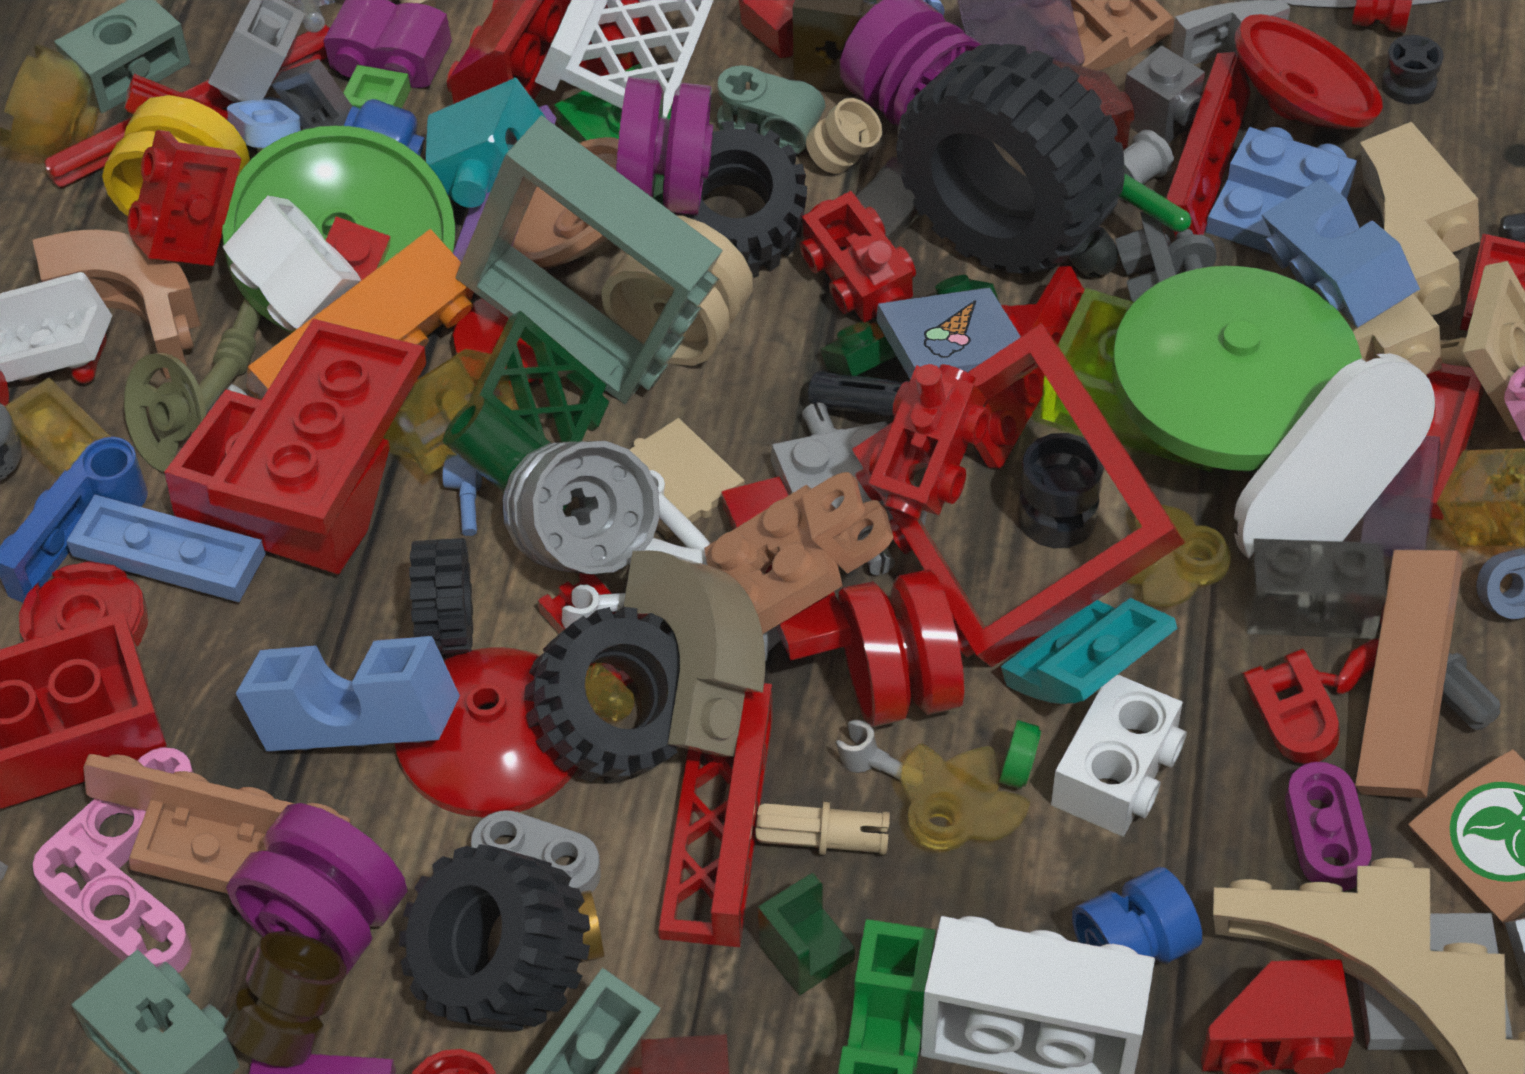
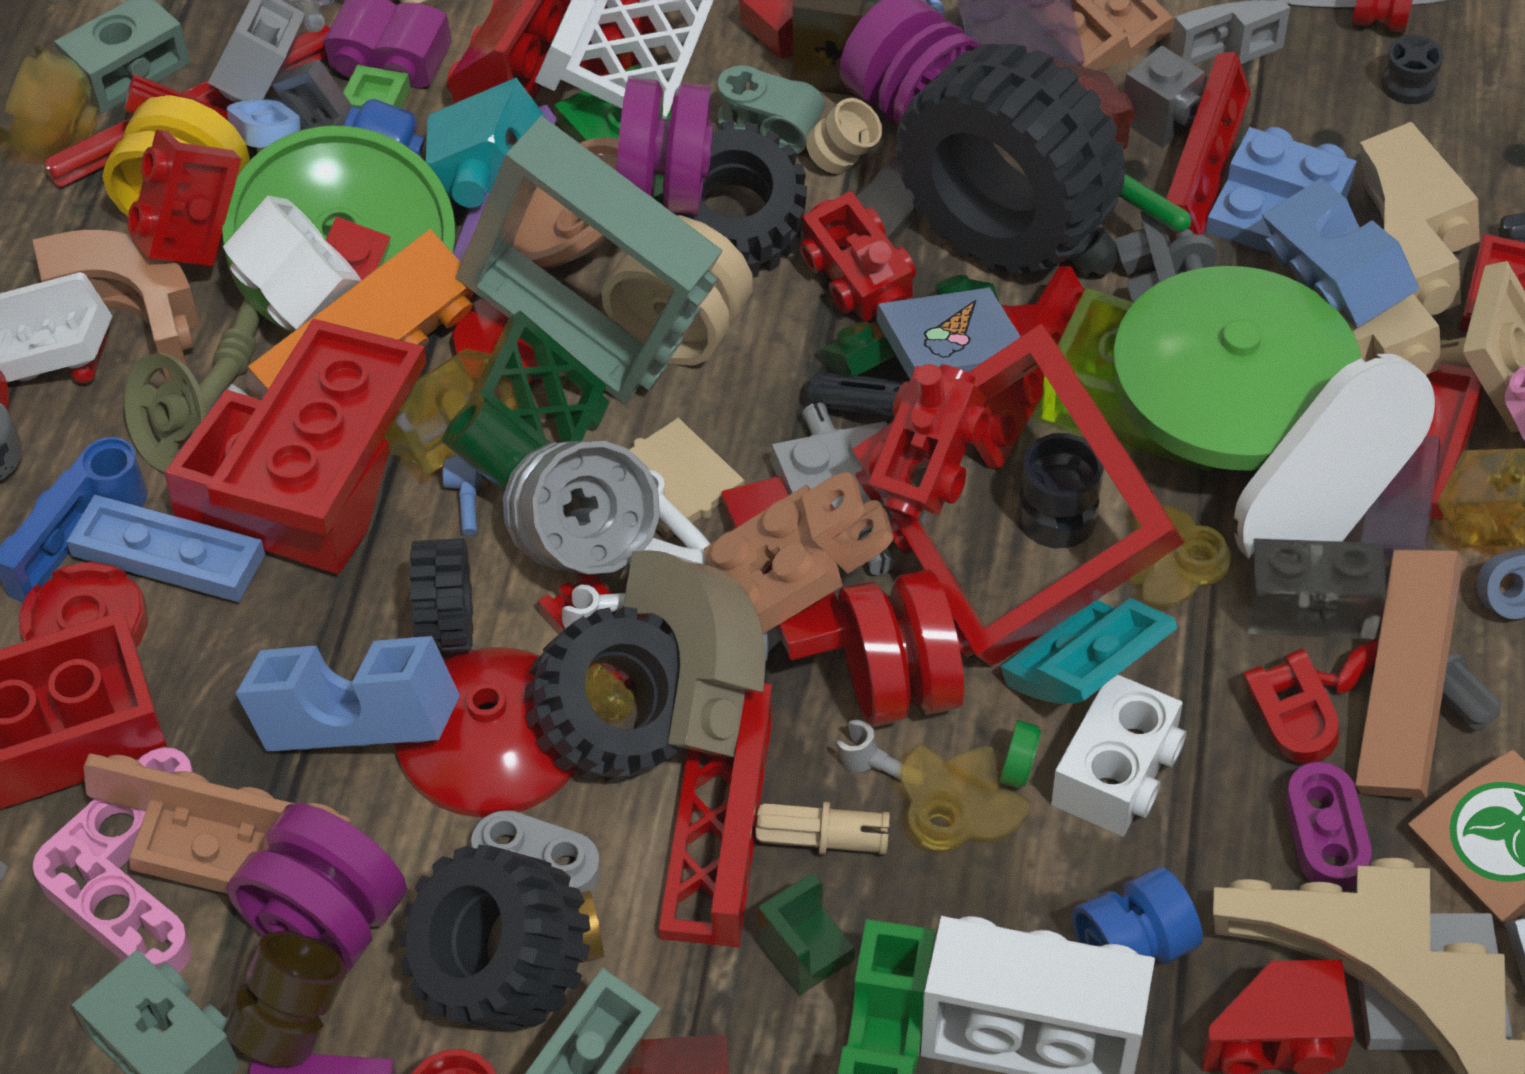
(53, 425): clear yellow plate -> none
(1147, 157): light grey bush -> none
(1305, 74): red dish -> none

